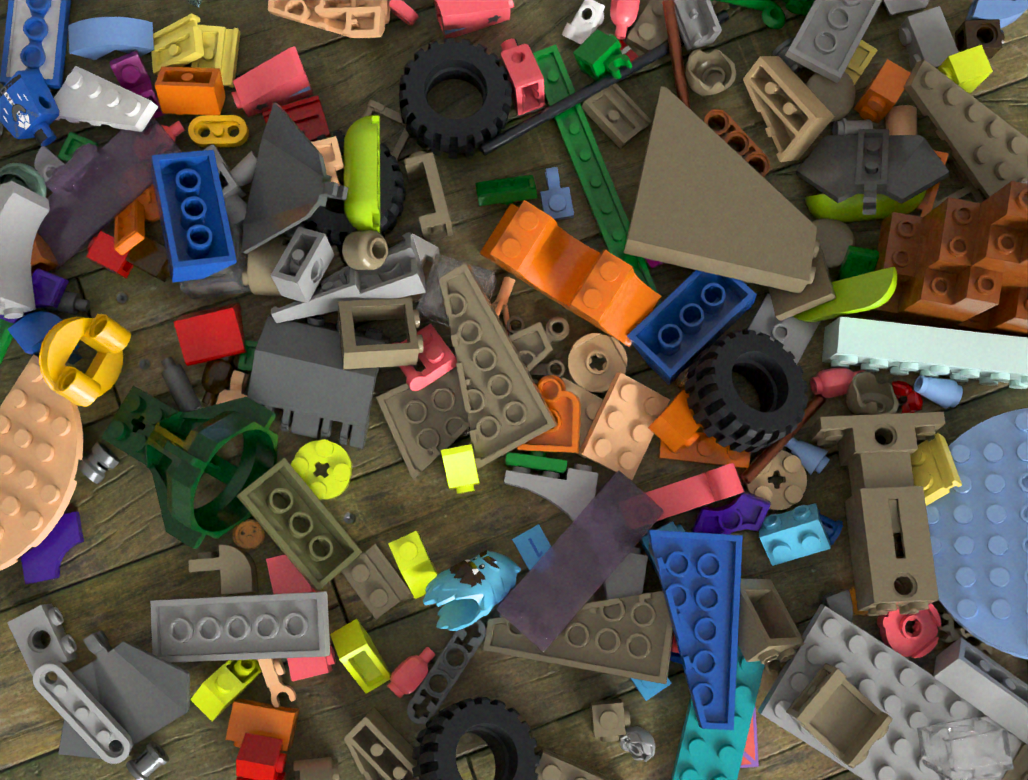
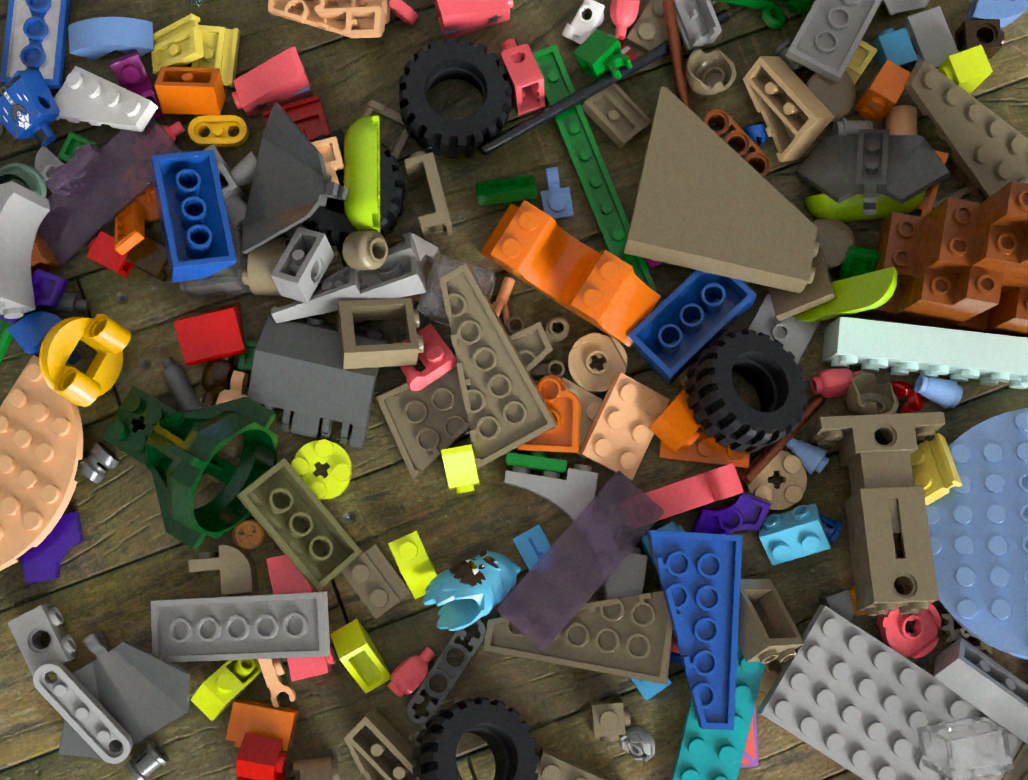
(757, 132): none -> blue hinge
(839, 716): dark tan panel -> none
(895, 47): none -> dark azure brick

